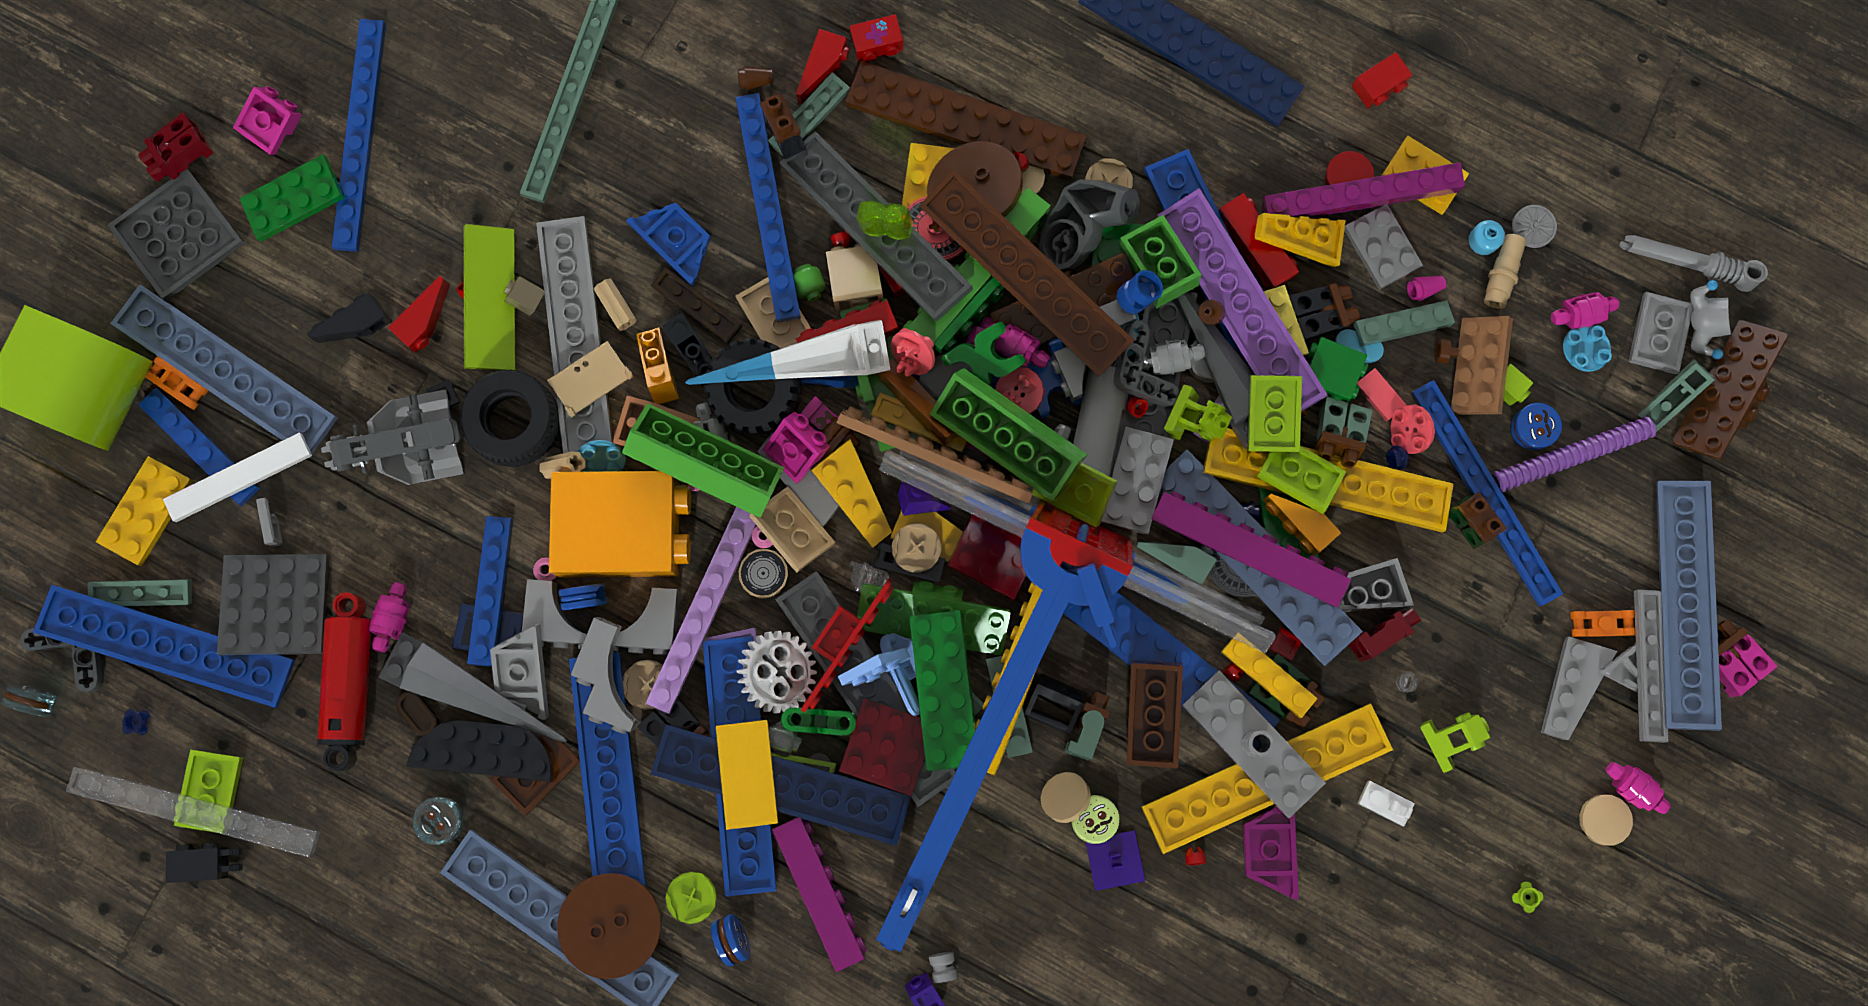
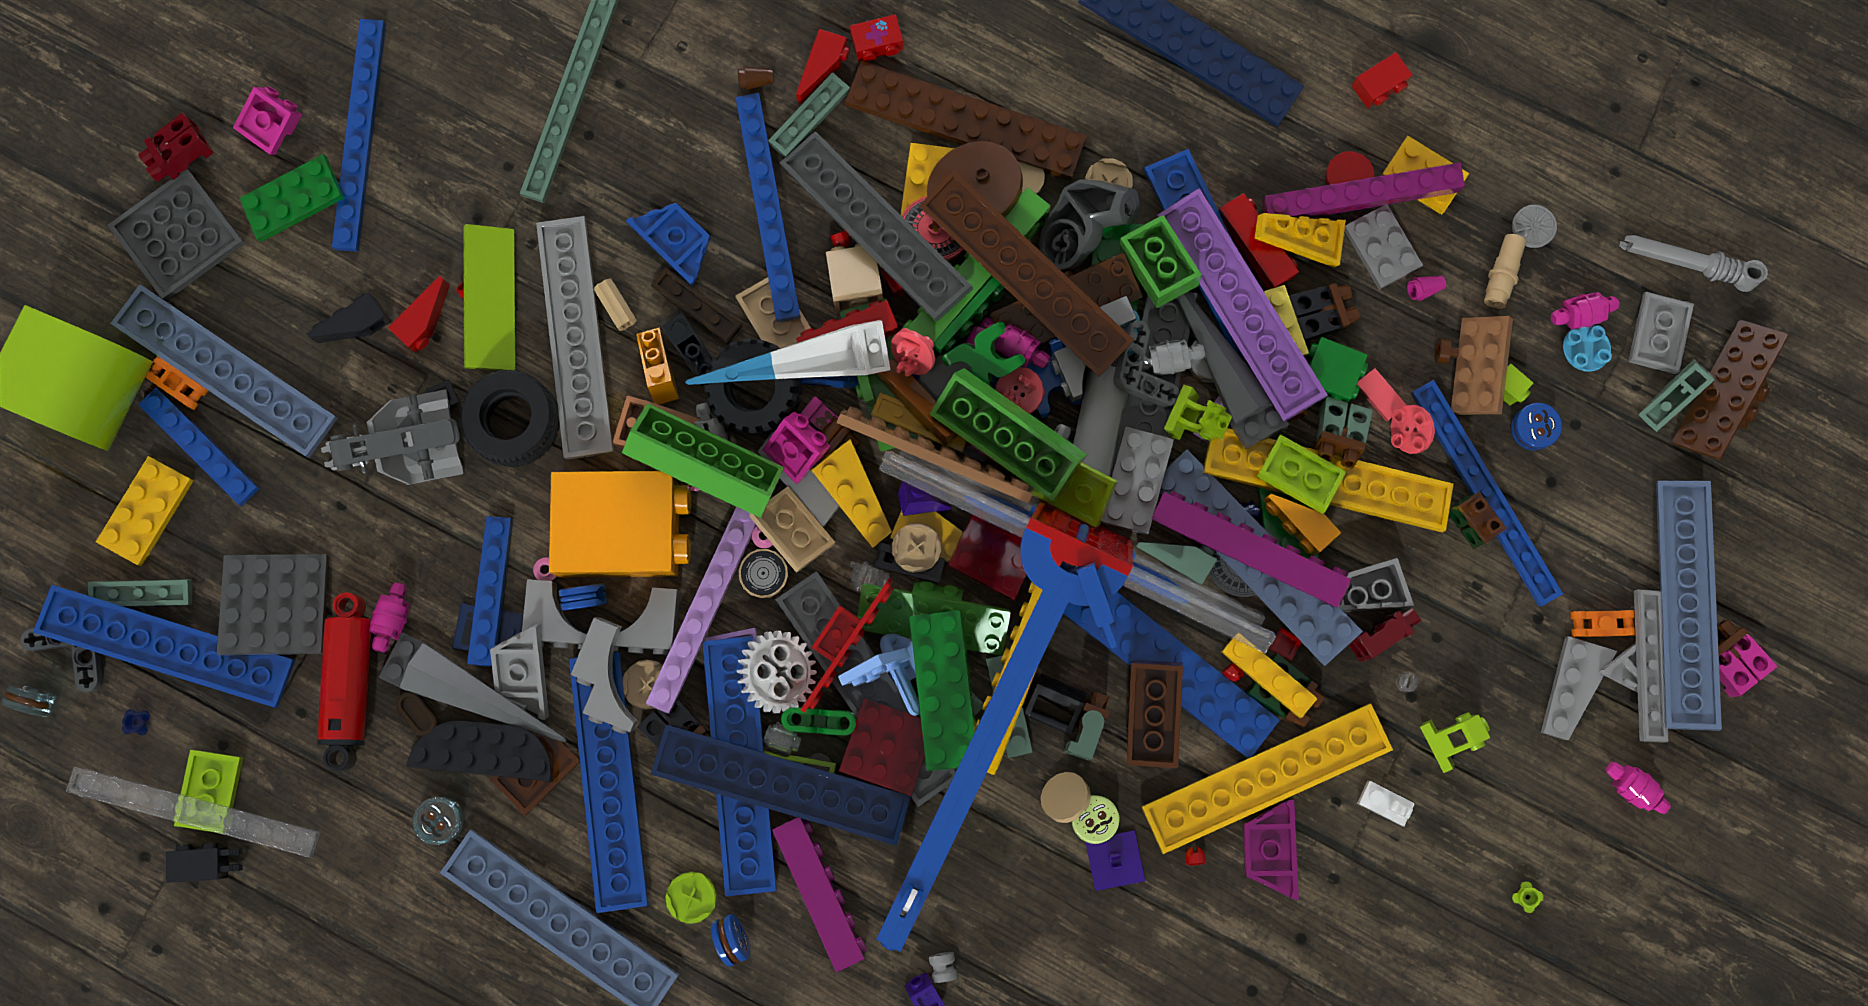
(237, 477): white tile -> none
(269, 524): light grey tile -> none
(523, 295): dark tan brick -> none
(563, 462): tan axle -> none
(590, 379): tan door -> none
(602, 456): medium azure dish -> none
(609, 925): reddish brown plate -> none
(746, 774): yellow tile -> none
(783, 125): reddish brown hips -> none
(808, 282): bright green head -> none
(882, 220): clear neon green brick -> none
(1022, 160): red hinge -> none
(1139, 292): blue wheel -> none
(1142, 408): red hinge -> none
(1211, 312): reddish brown tile -> none
(1234, 724): light grey plate -> none
(1274, 413): lime plate -> none
(1350, 339): medium azure tile -> none
(1397, 457): clear blue plate -> none
(1404, 323): sand green plate -> none
(1486, 237): medium azure head -> none
(1576, 453): medium lavender piece -> none
(1606, 819): tan tile -> none
(1708, 319): light grey piece -> none

